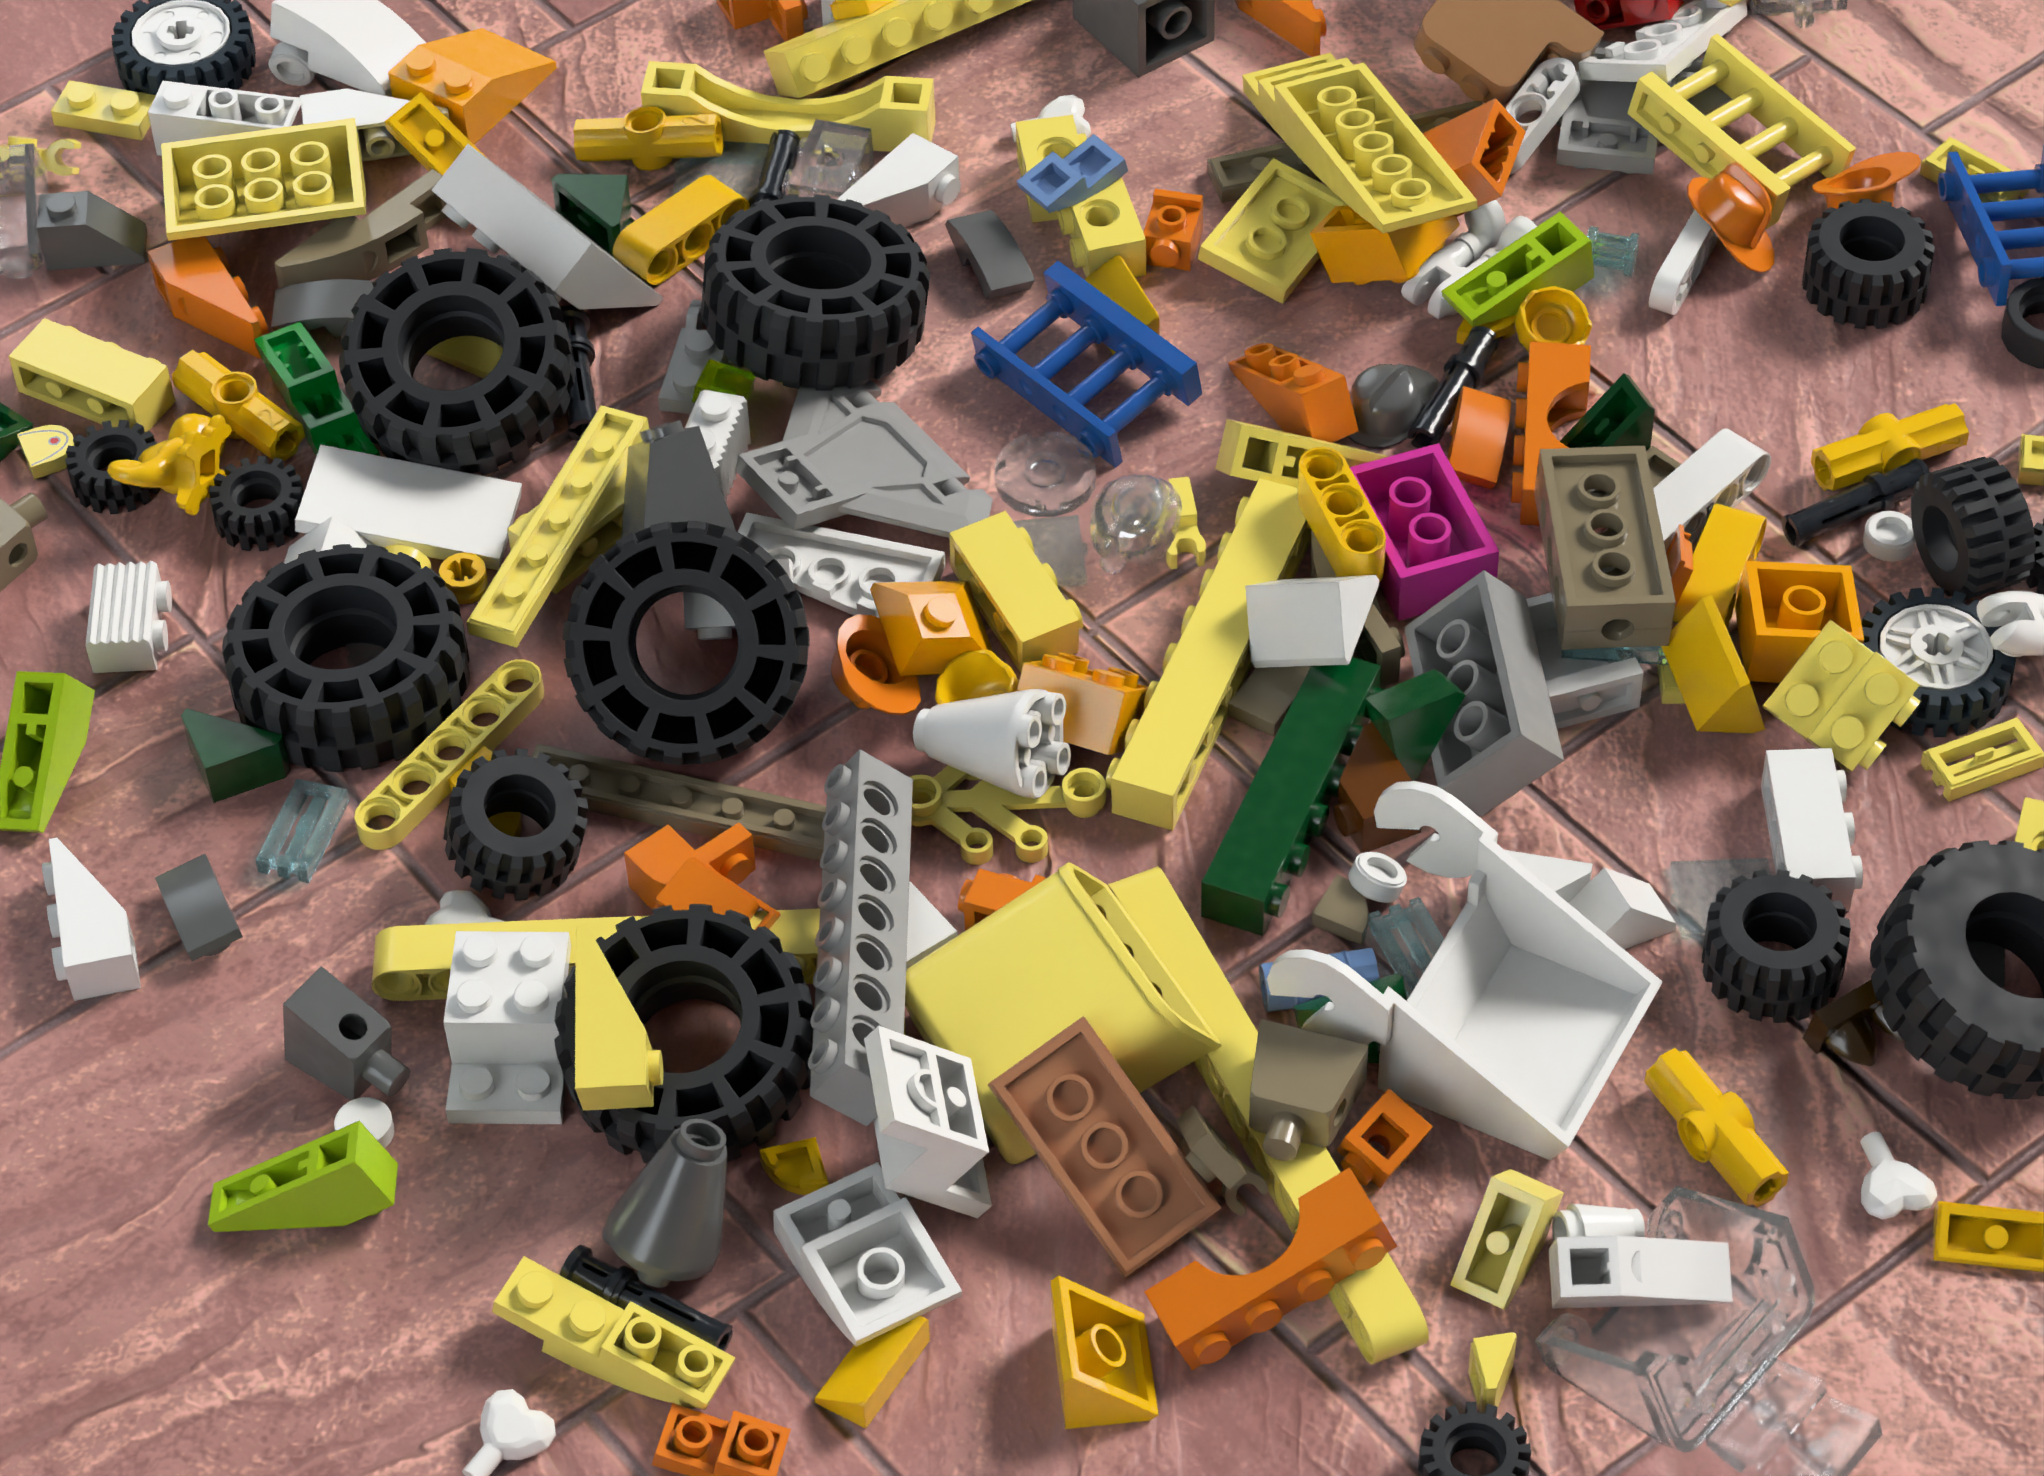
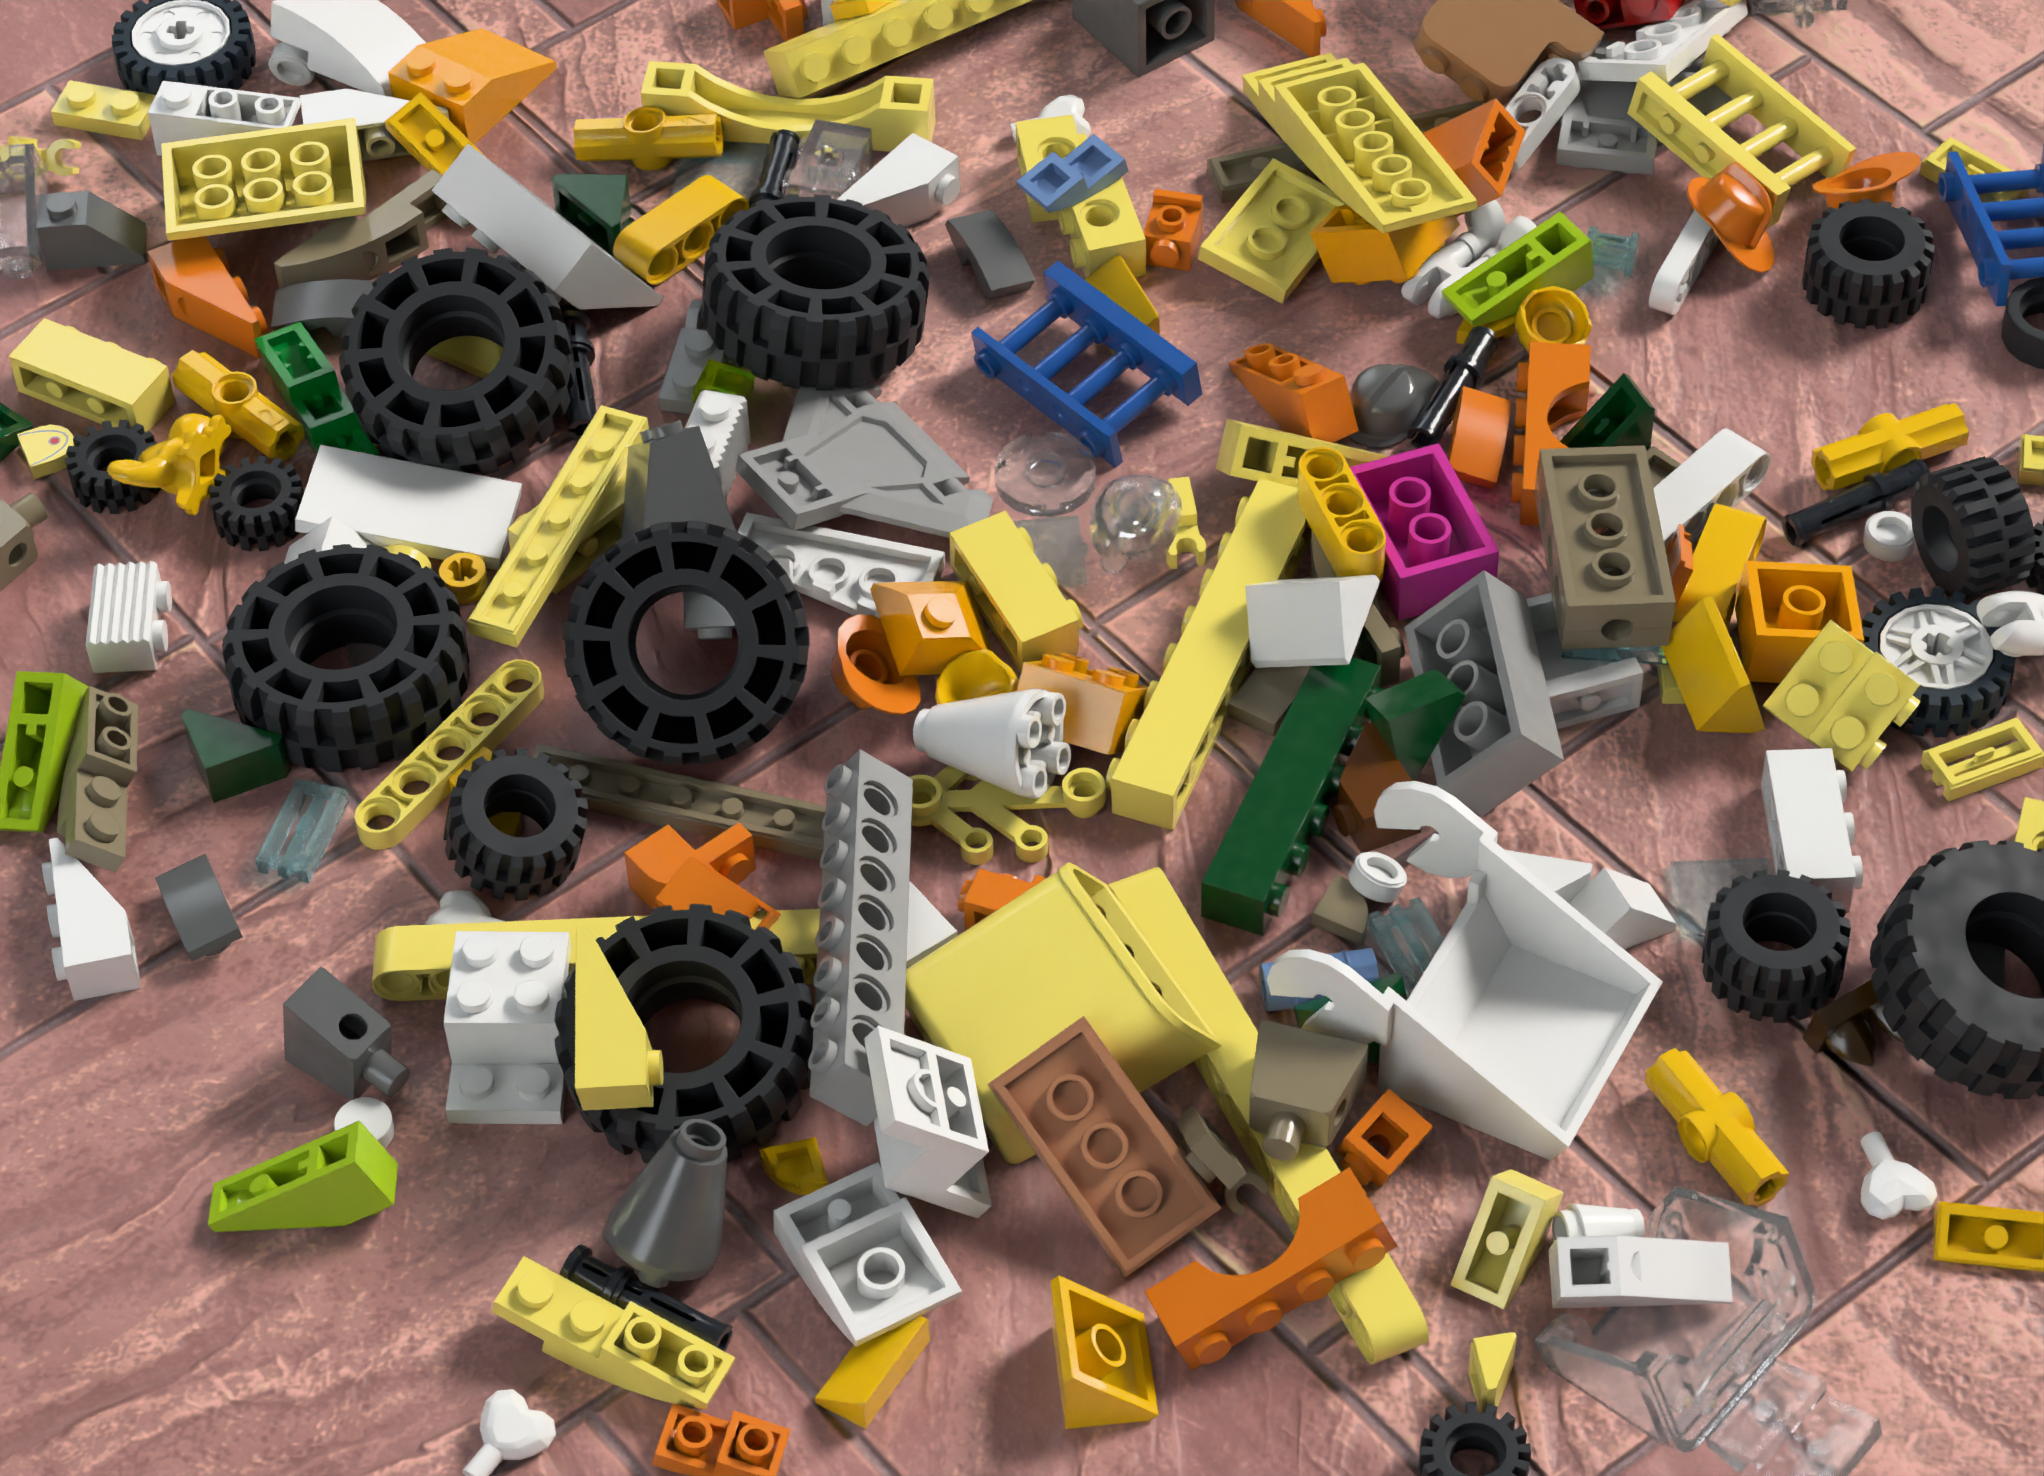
(97, 779): none -> dark tan slope

